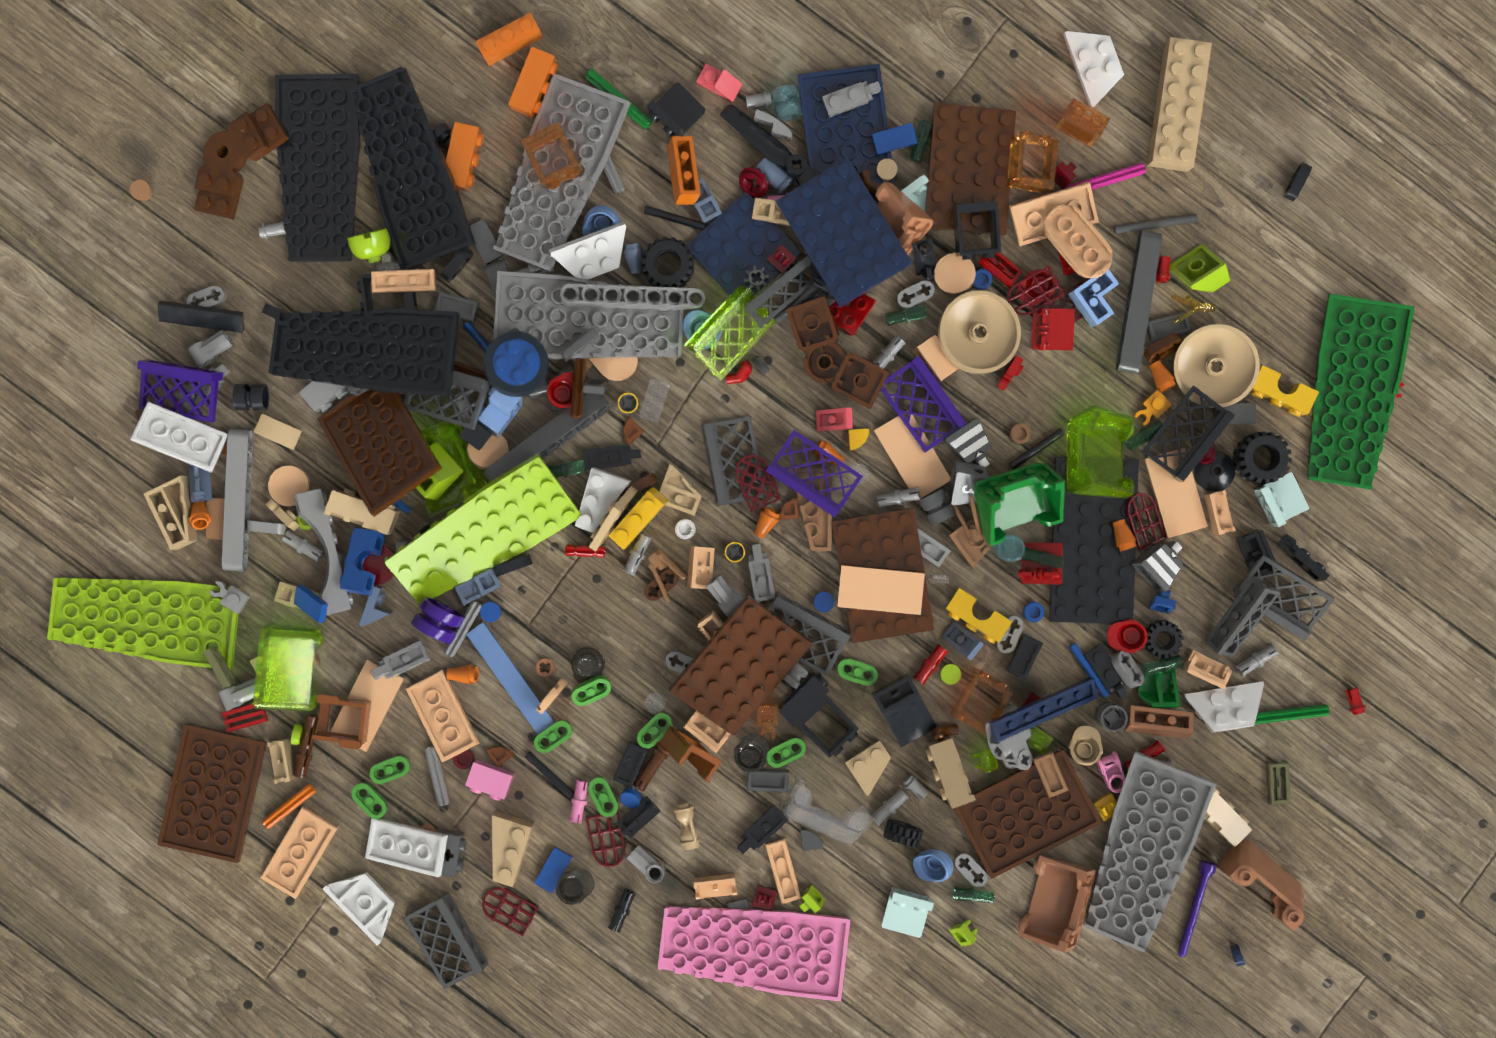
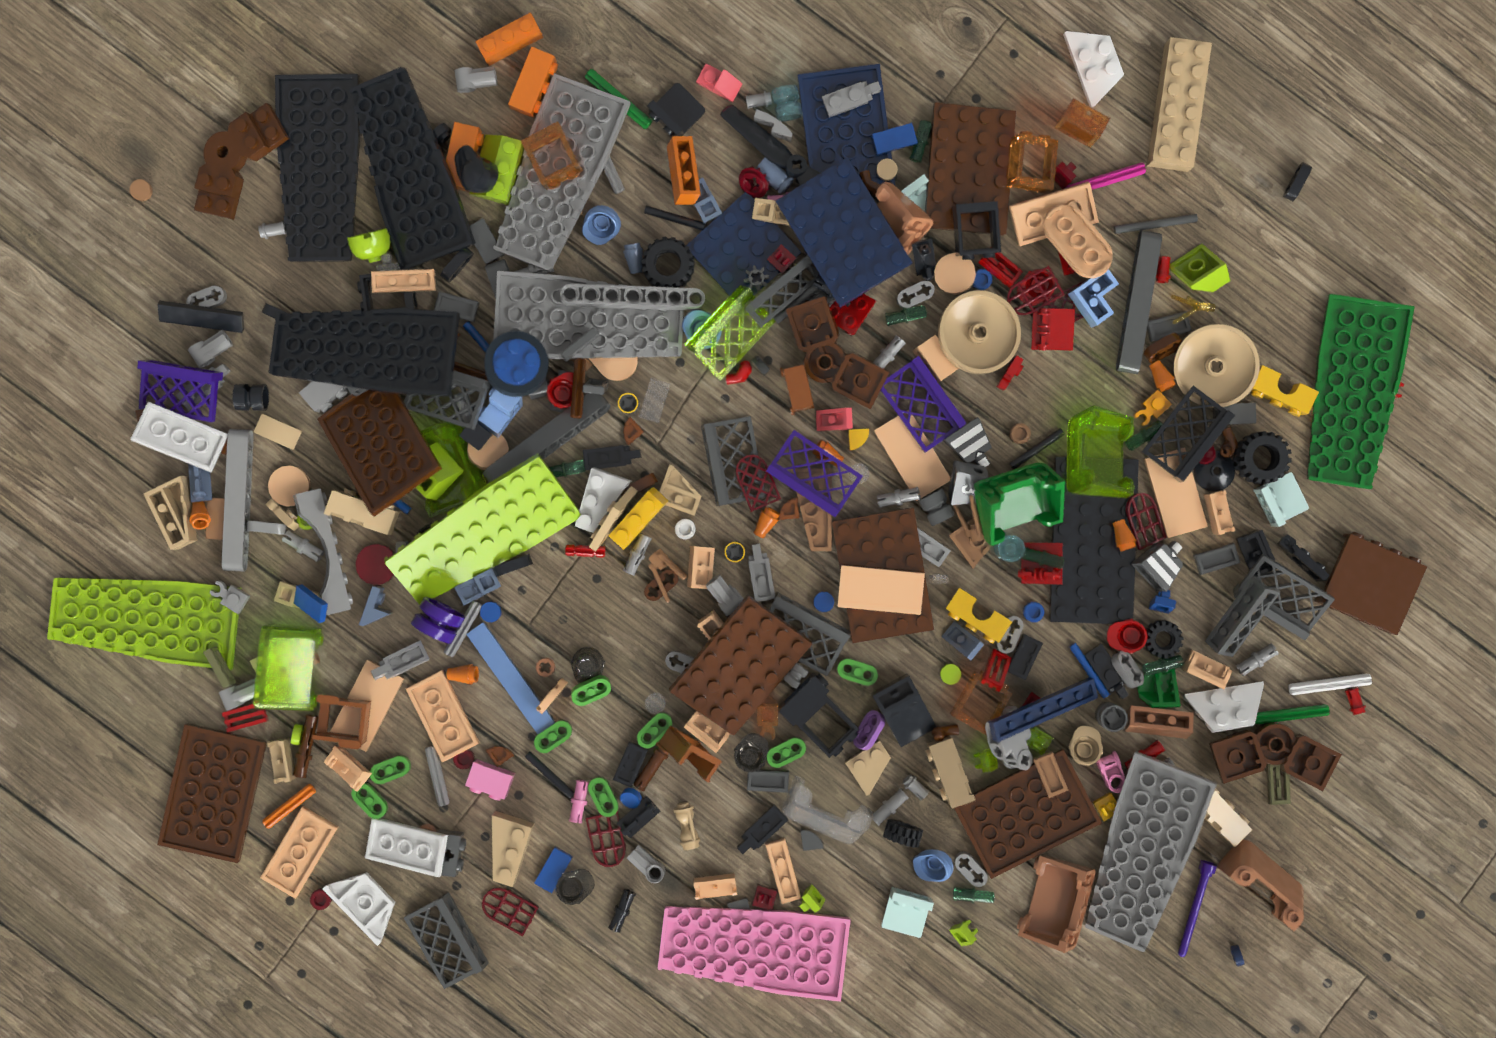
(320, 899): none -> dark red tile
(347, 767): none -> light nougat hinge
(362, 544): blue arch -> none
(469, 79): none -> light grey piece
(475, 172): none -> black helmet
(507, 156): none -> lime slope
(592, 253): white wing -> none
(798, 388): none -> dark orange piece
(869, 730): none -> medium lavender plate
(930, 664): red pin -> none
(991, 681): none -> red tile
(1216, 559): none -> dark grey tile
(1230, 443): none -> reddish brown arm
(1249, 752): none -> reddish brown plate
(1330, 684): none -> white axle
(1373, 583): none -> reddish brown panel

